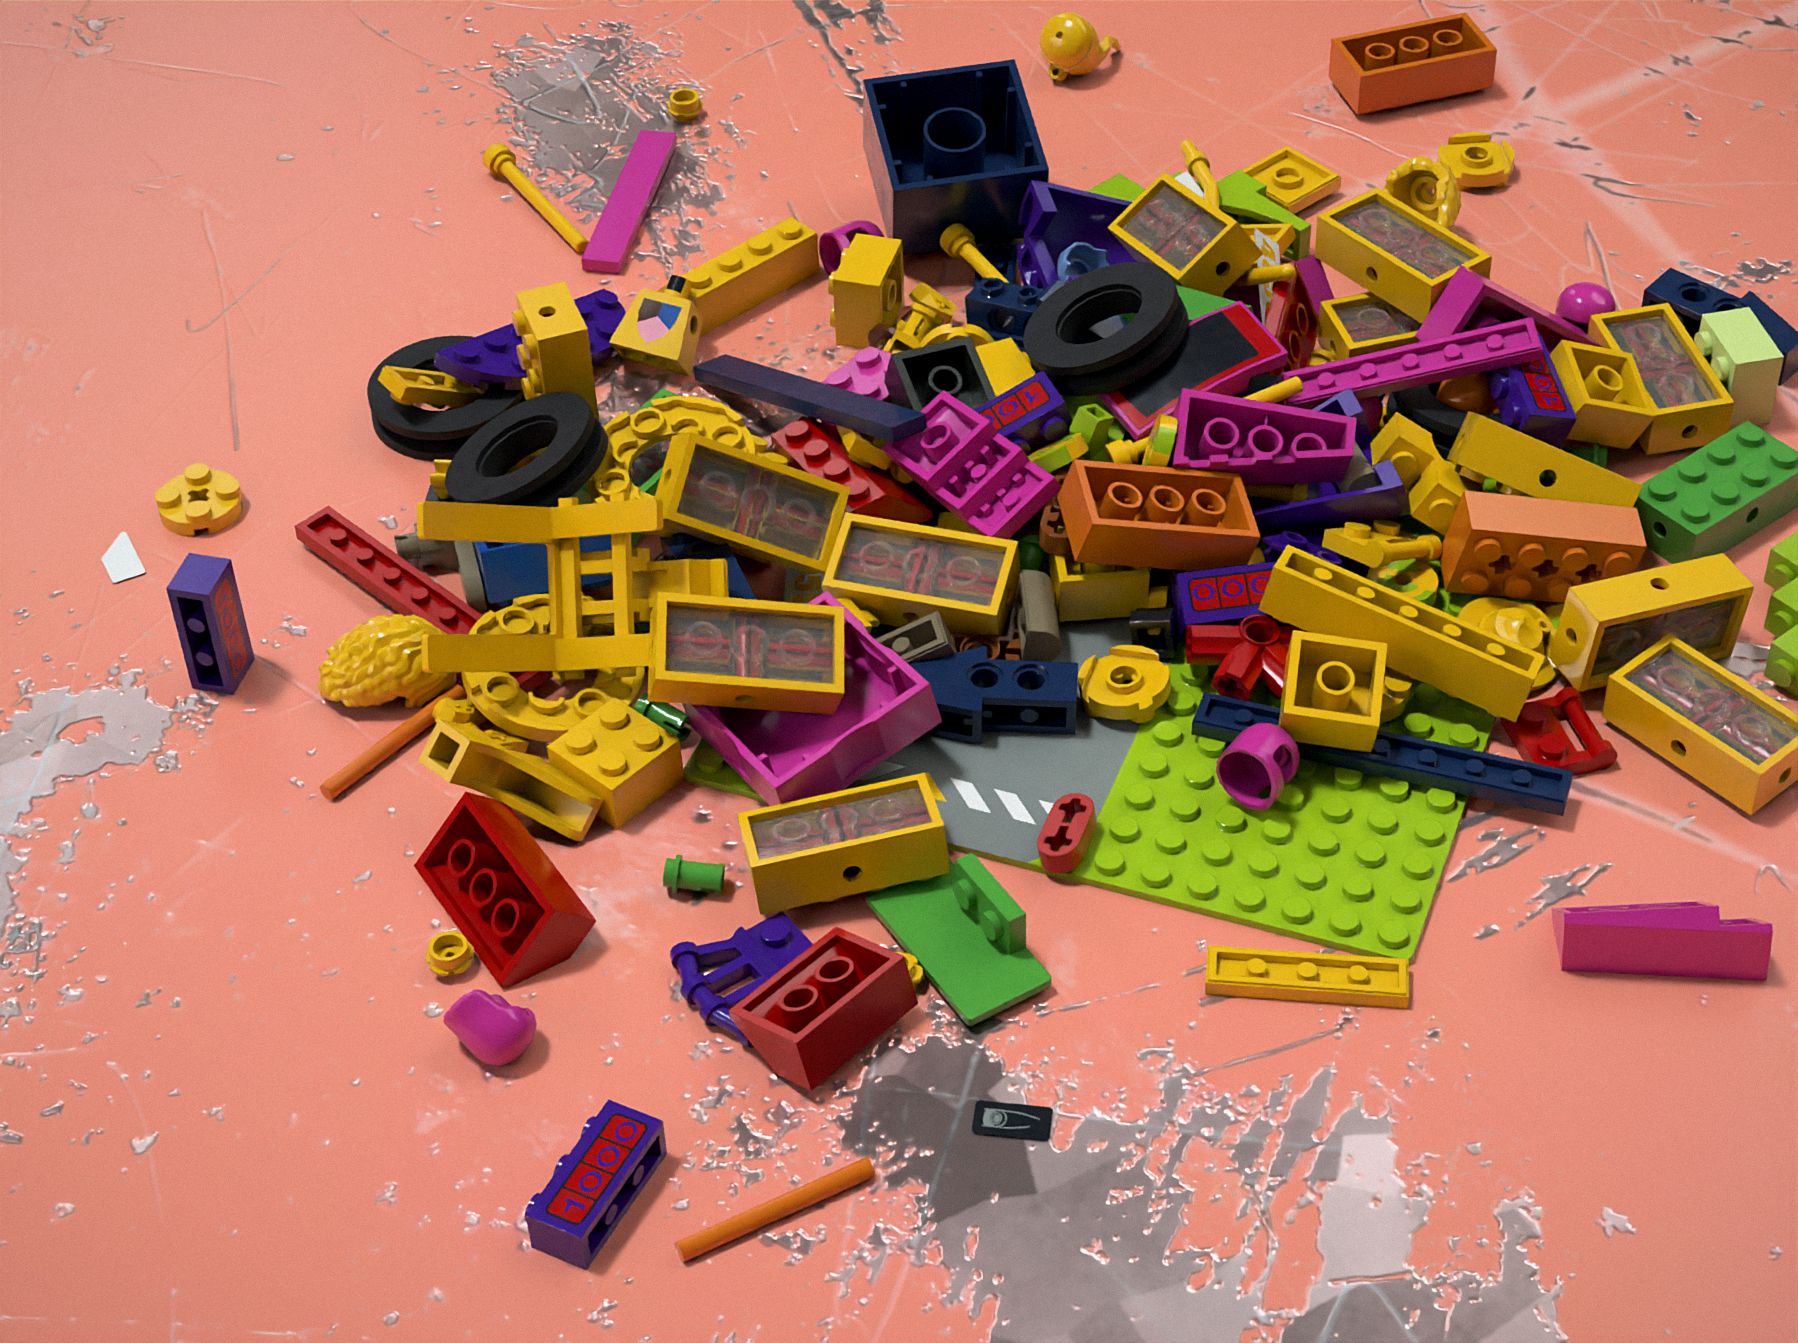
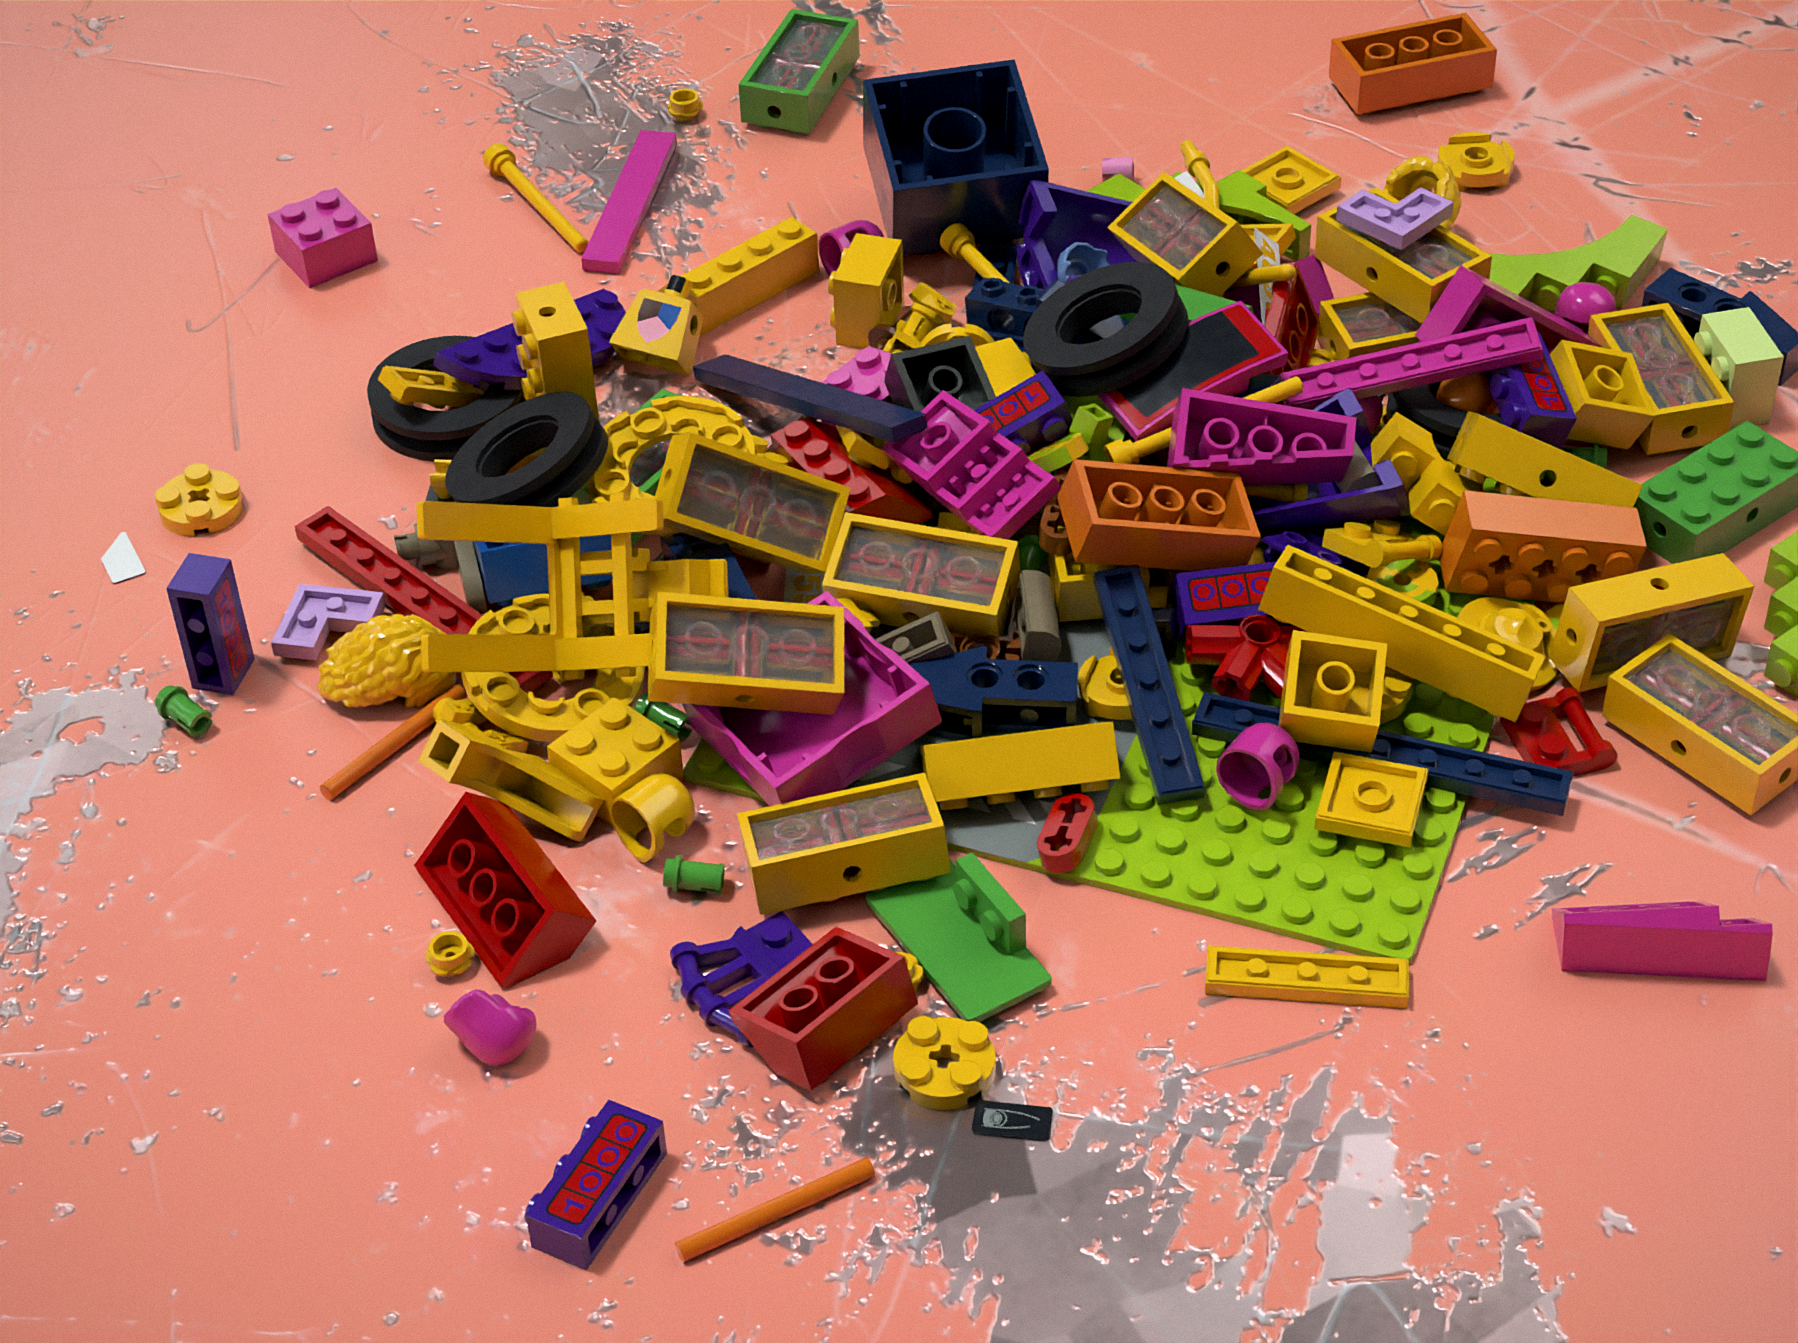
(176, 705): none -> bright green pin
(316, 612): none -> lavender plate
(322, 237): none -> dark pink brick
(653, 802): none -> yellow helmet
(799, 71): none -> bright green brick
(944, 1038): none -> yellow plate
(1021, 762): none -> yellow slope
(1073, 46): yellow hair -> none
(1118, 165): none -> bright pink hose
(1148, 685): none -> dark blue tile
(1160, 441): piece -> none
(1371, 799): none -> yellow plate
(1395, 223): none -> lavender plate
(1614, 261): none -> lime arch

